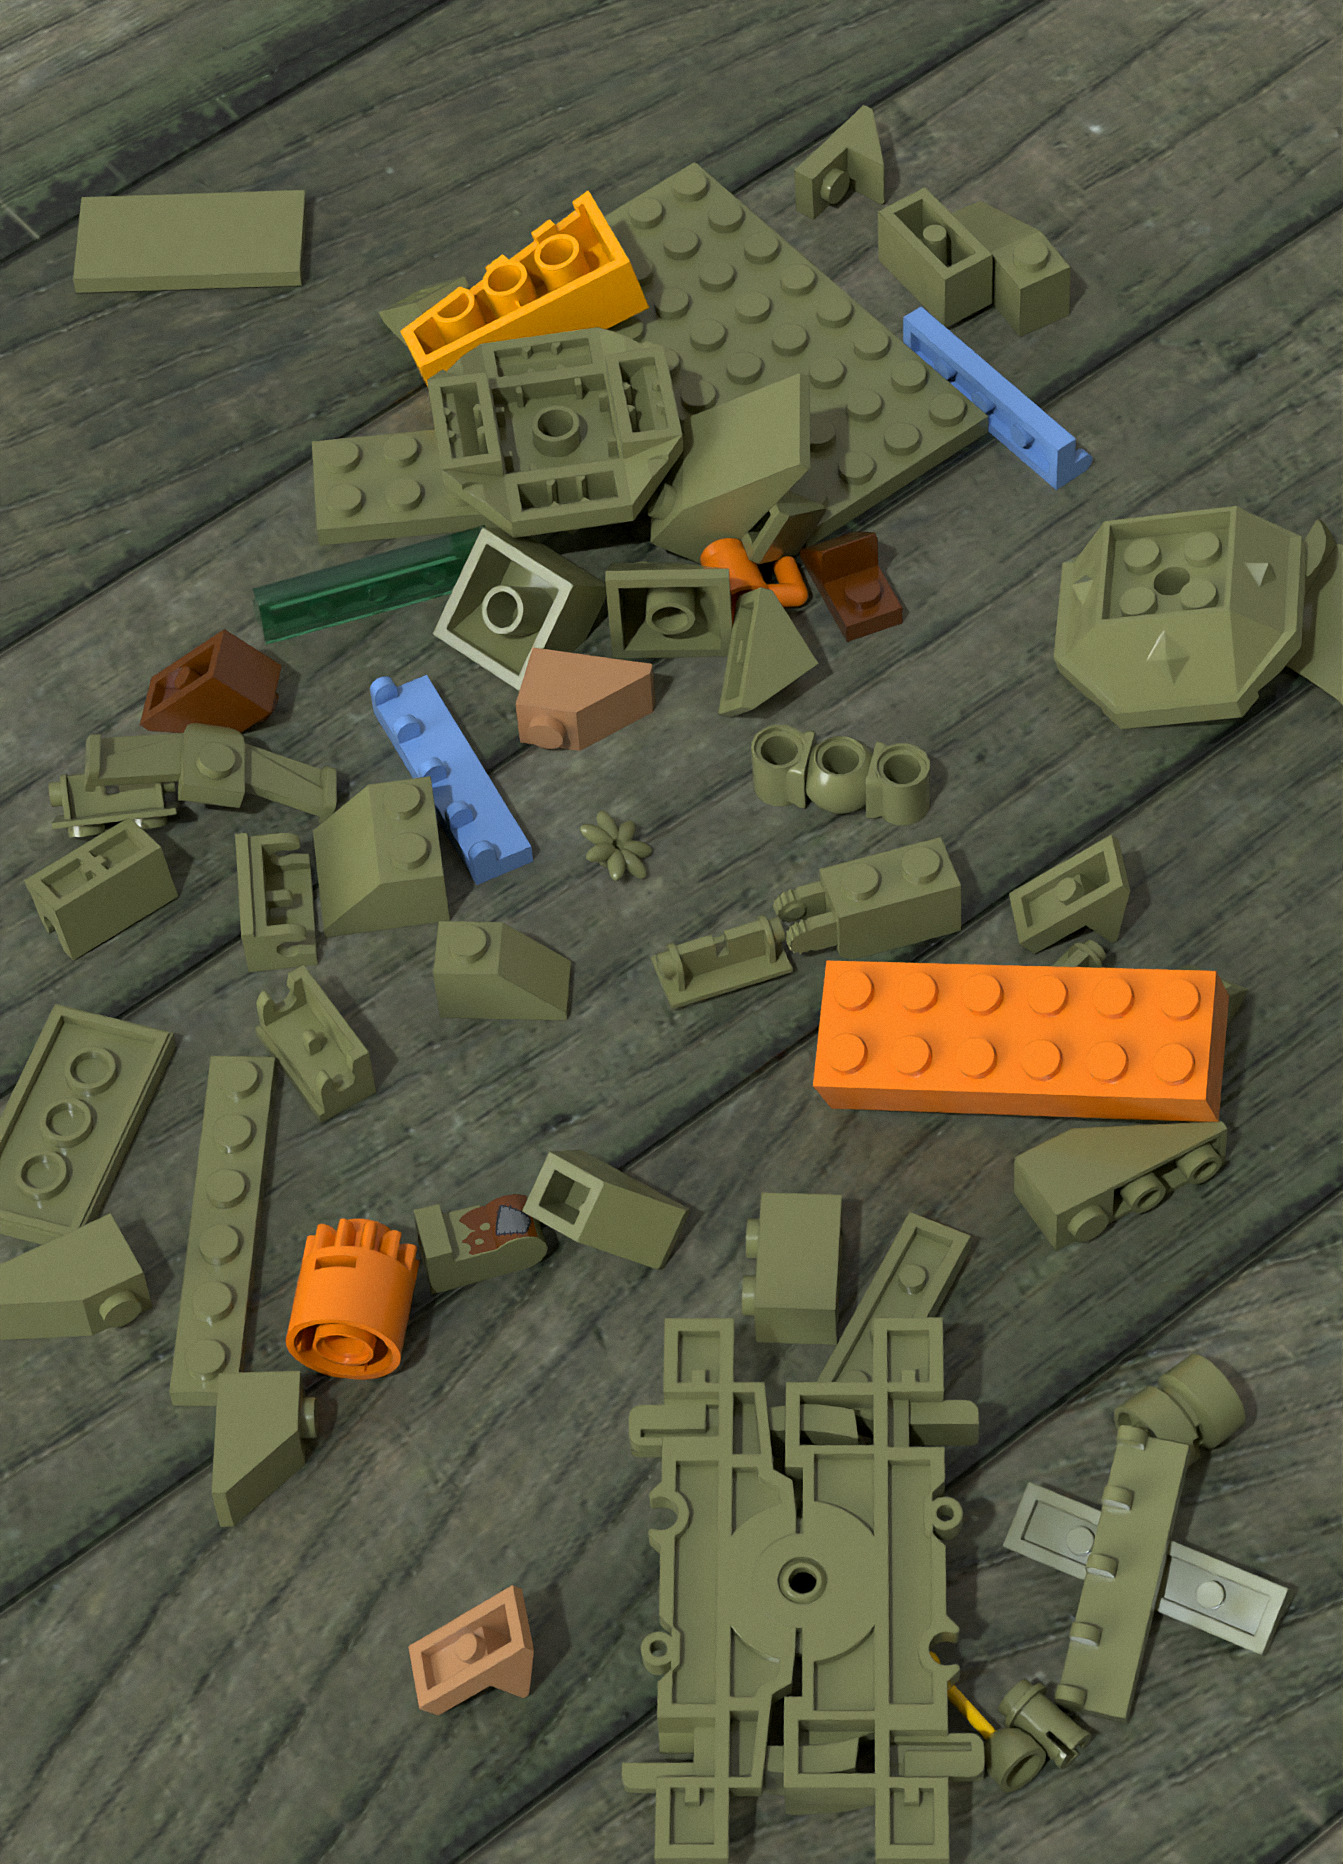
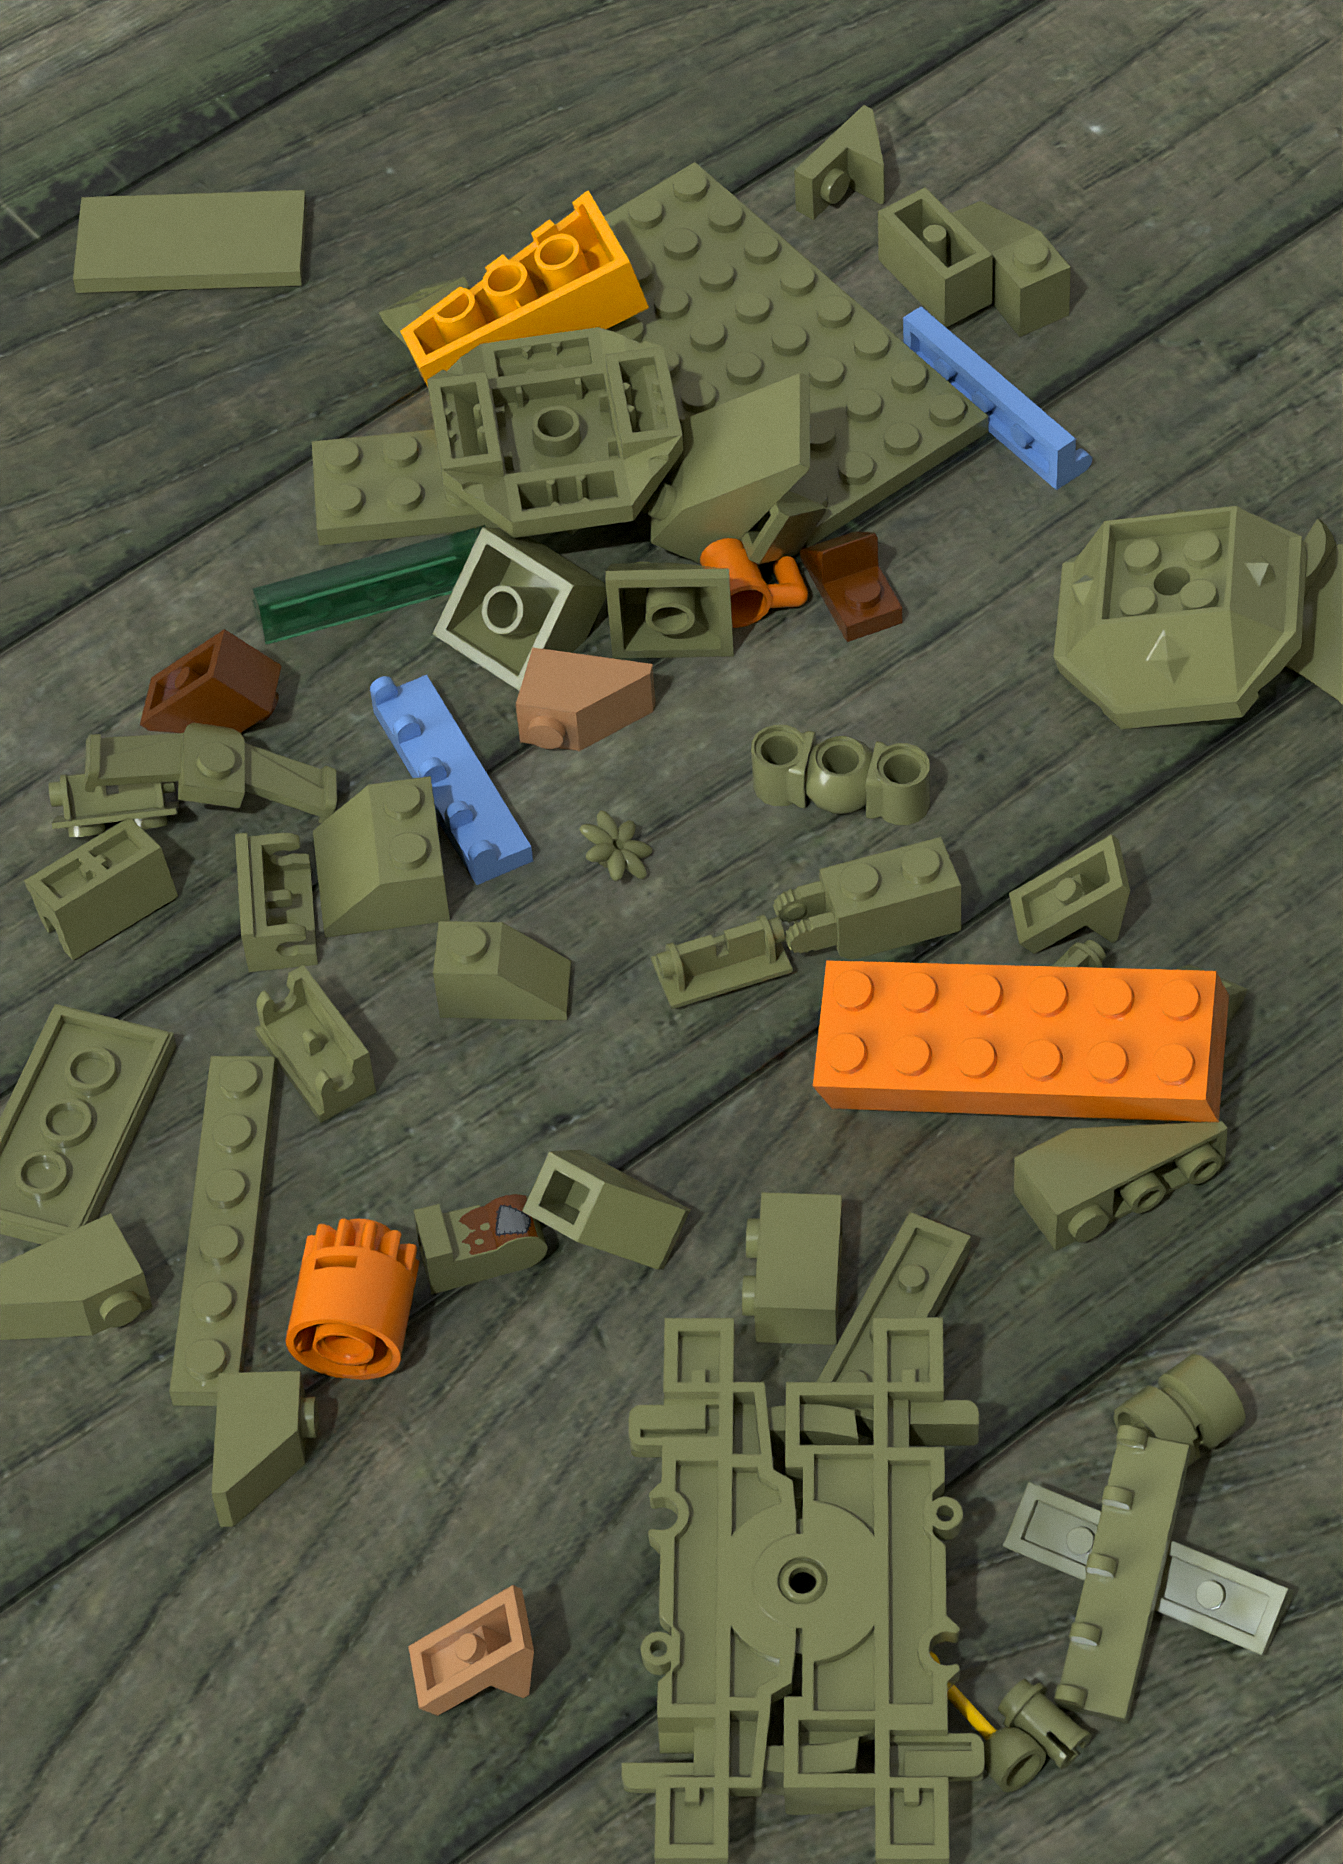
(762, 653): olive slope -> none

